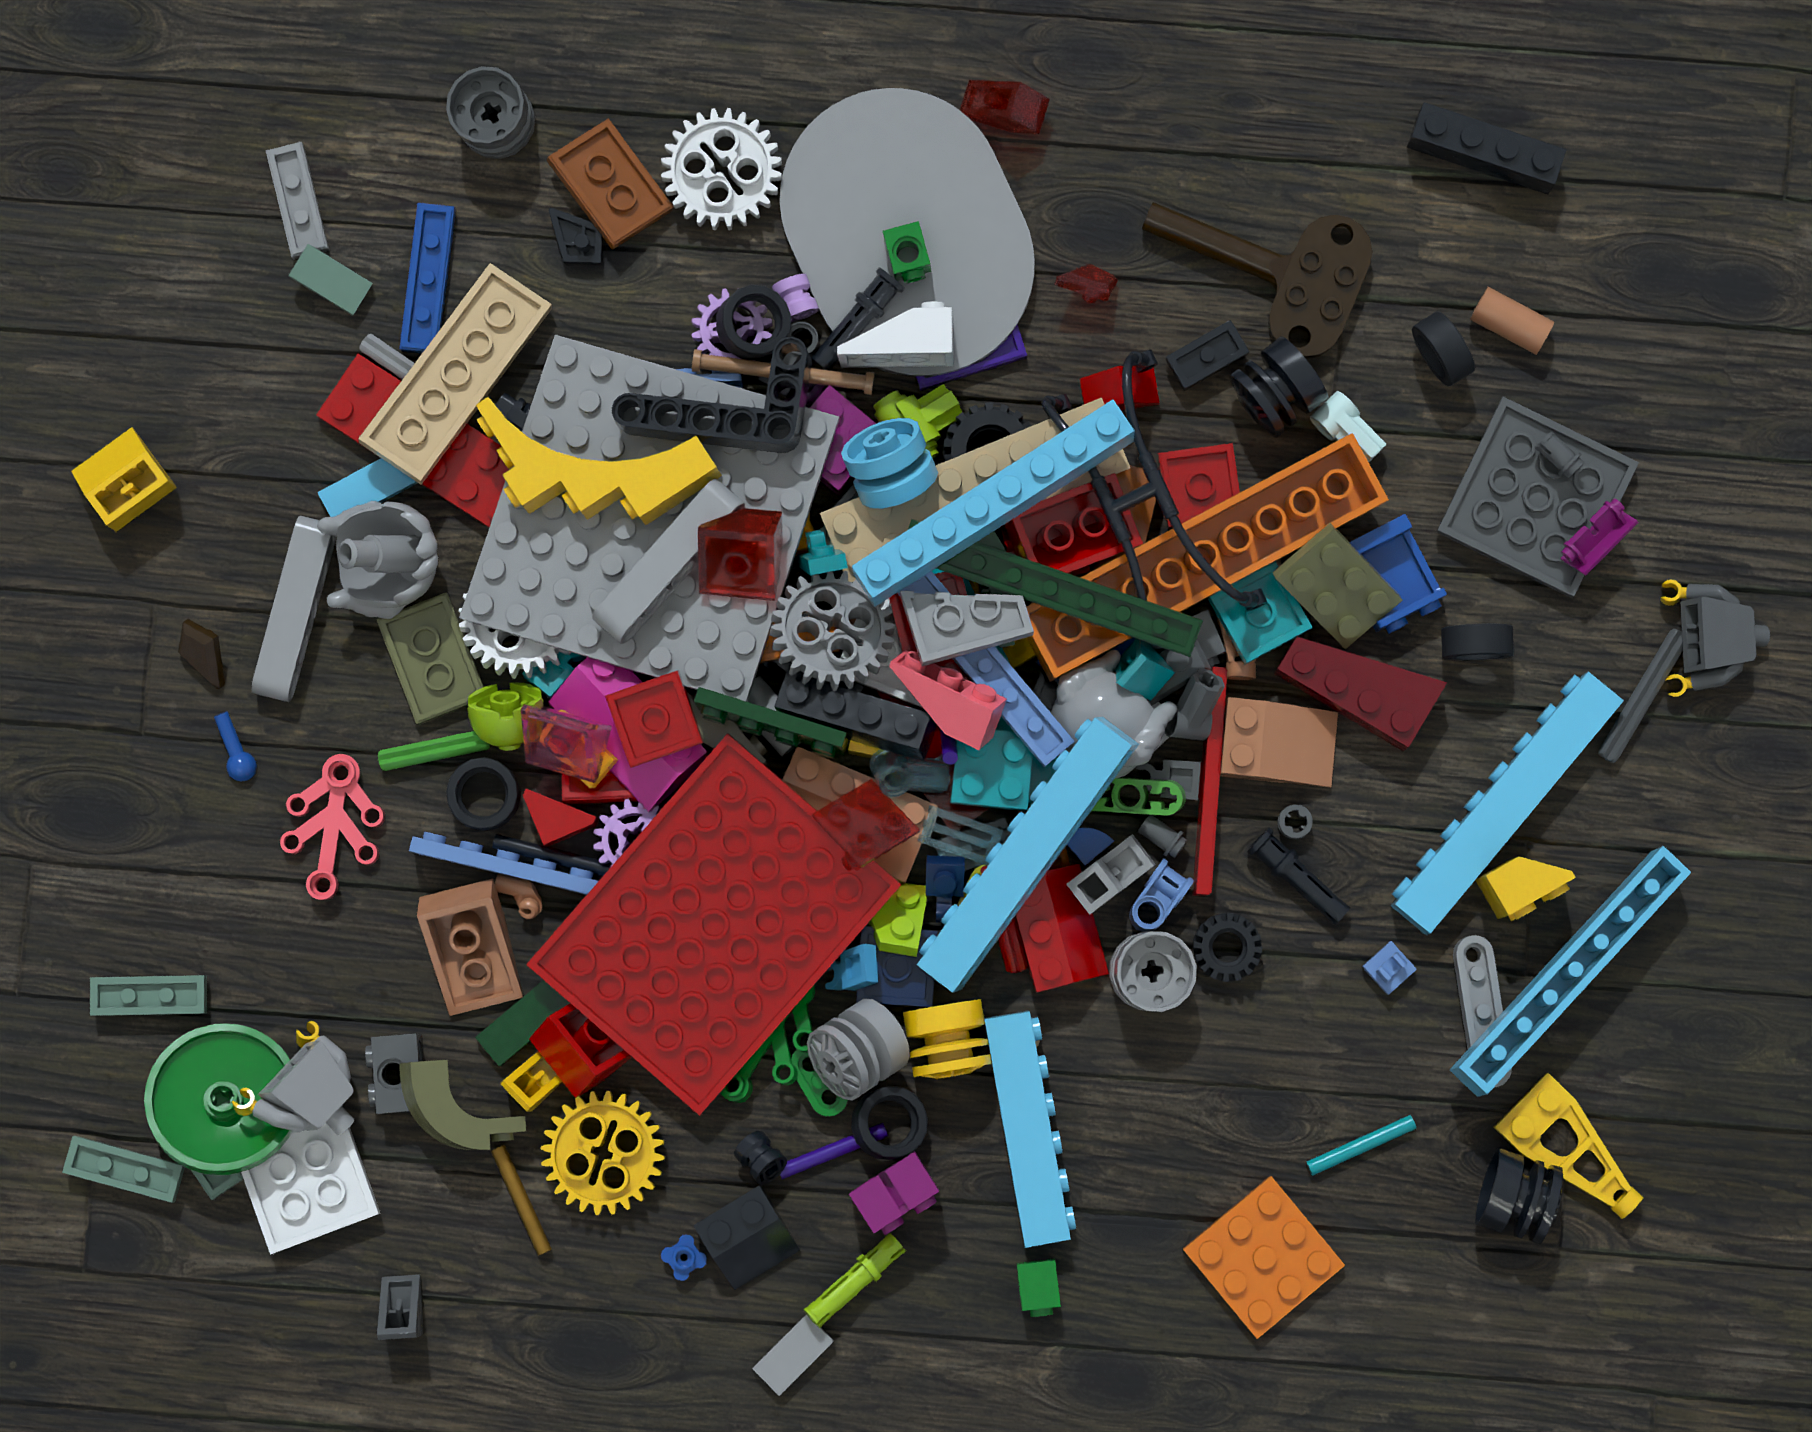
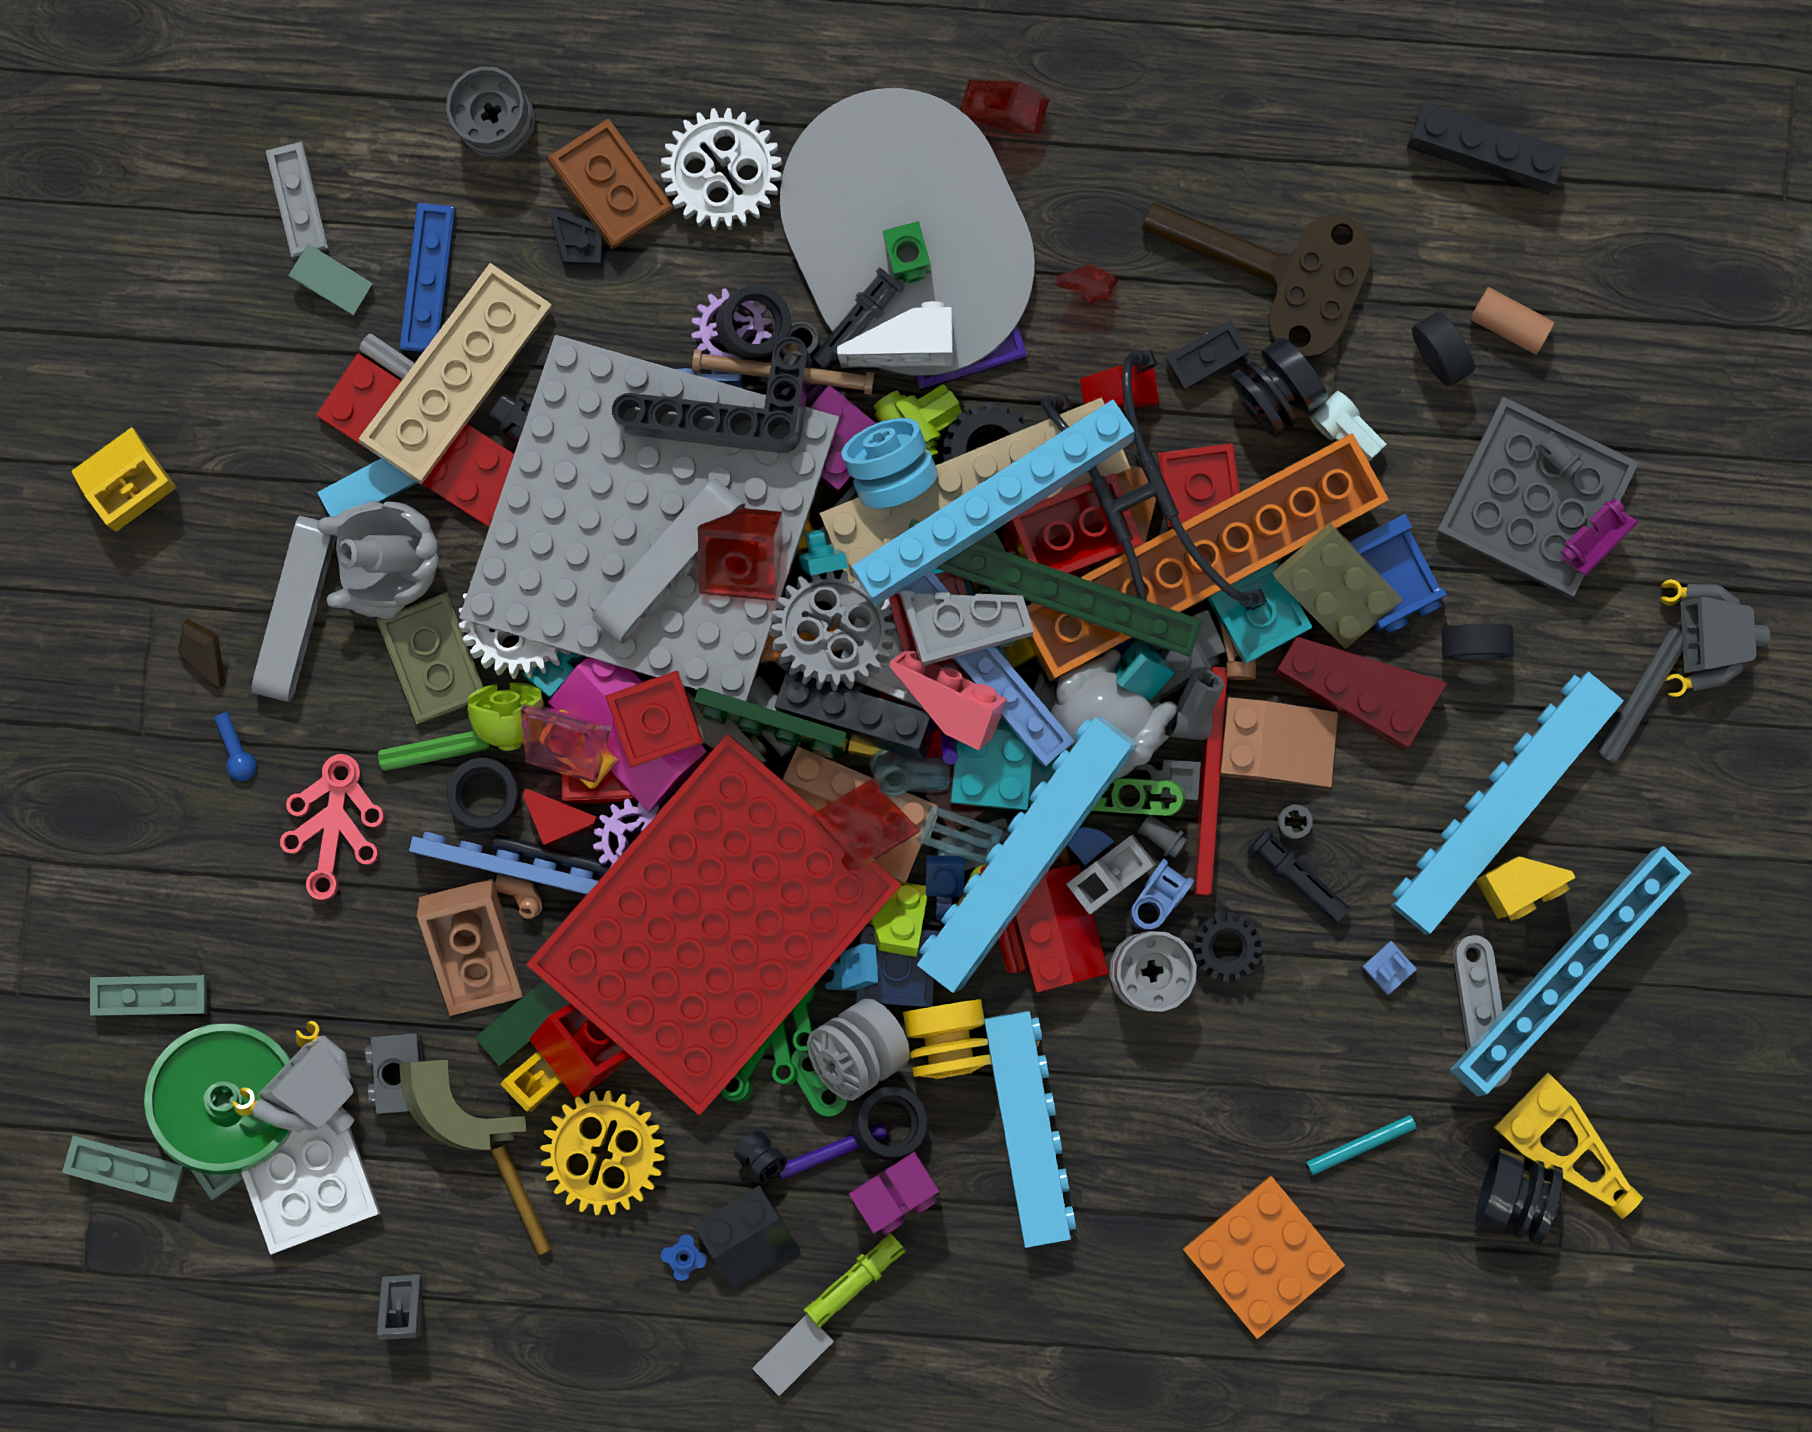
(649, 483): yellow arch -> none
(795, 294): lavender wheel -> none
(1038, 1287): green brick -> none

